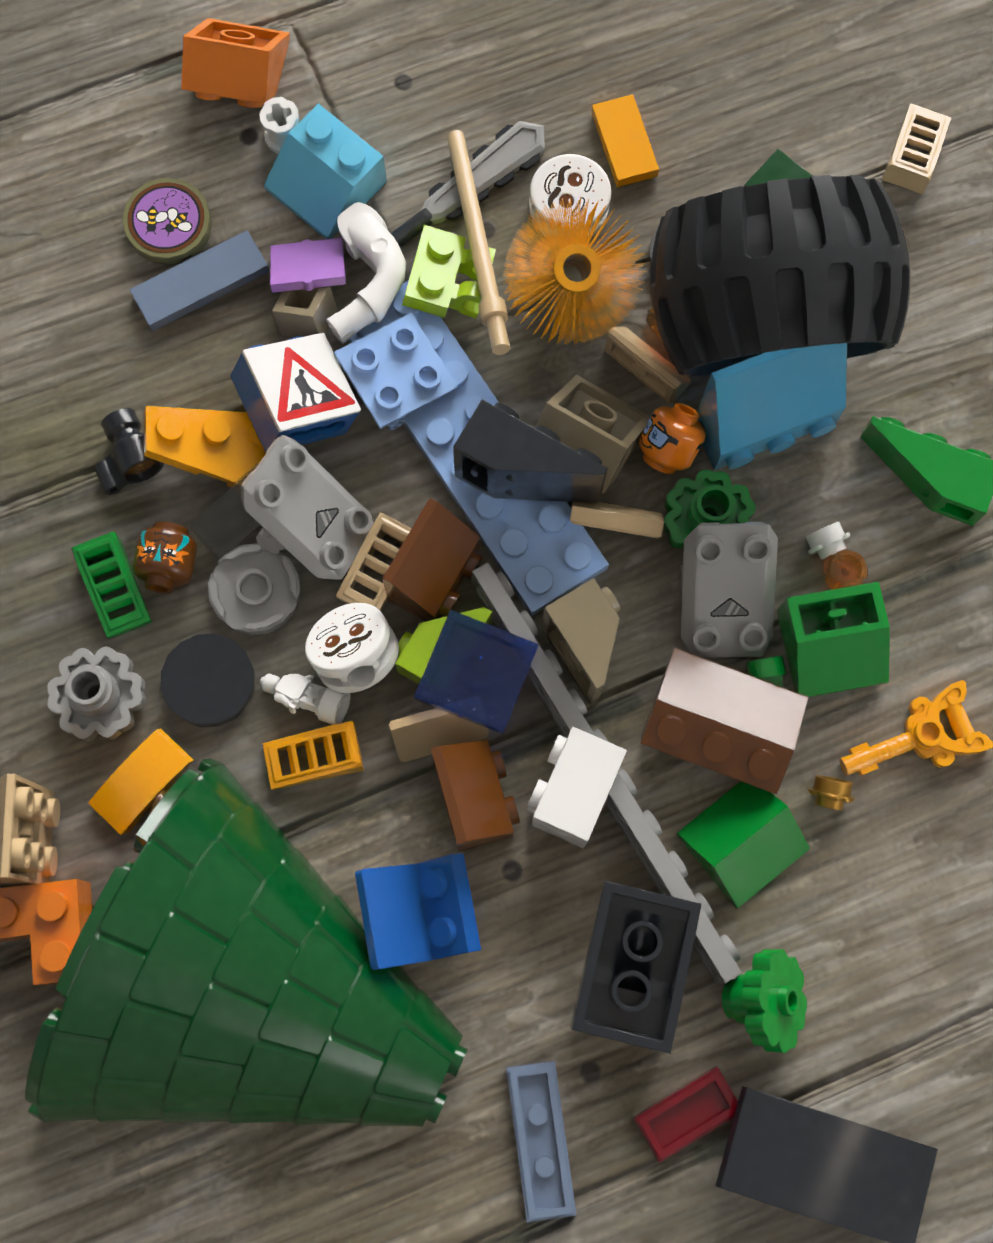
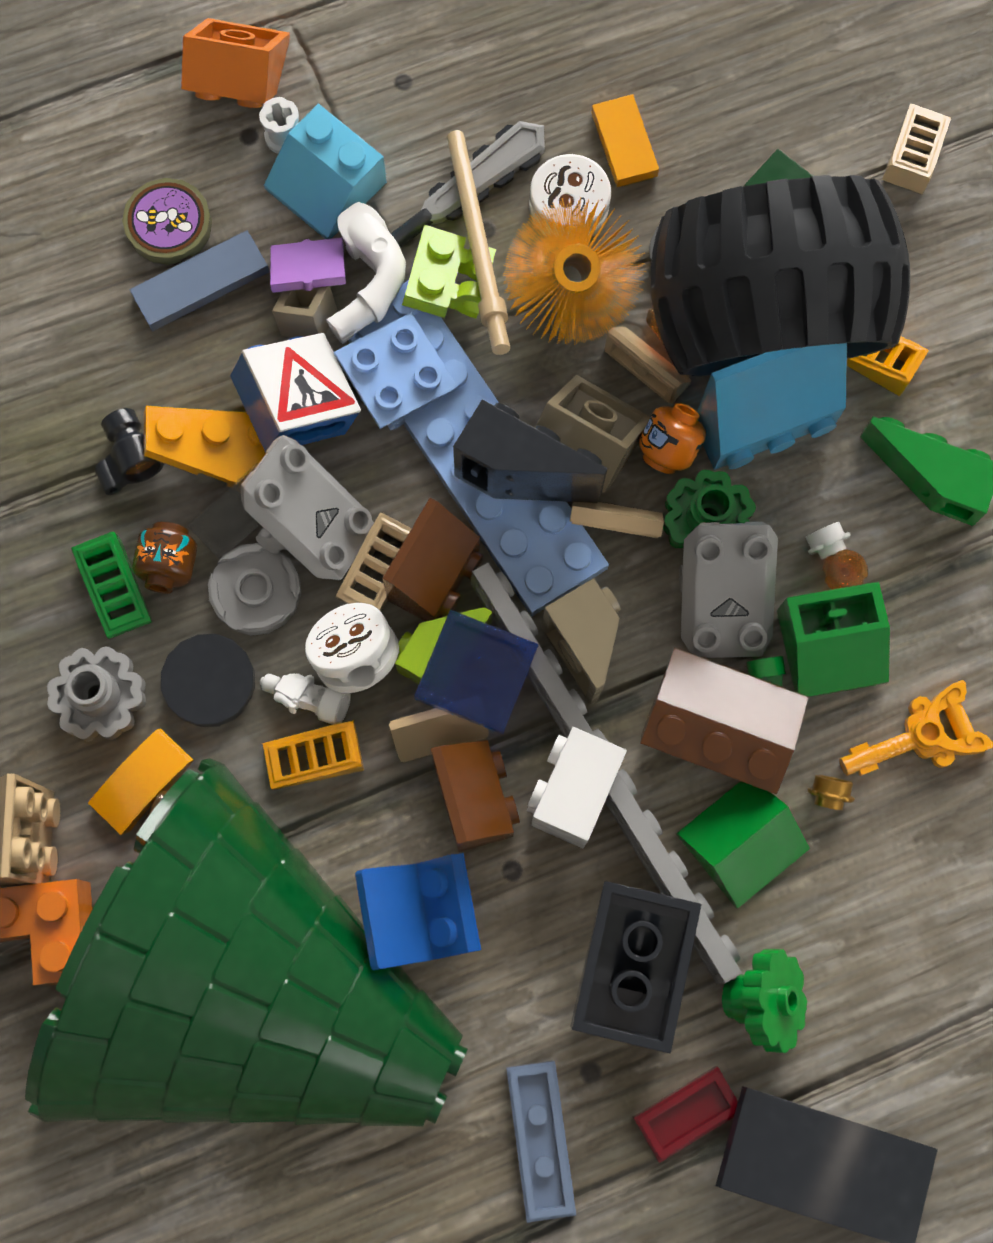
(886, 376): none -> light orange slope

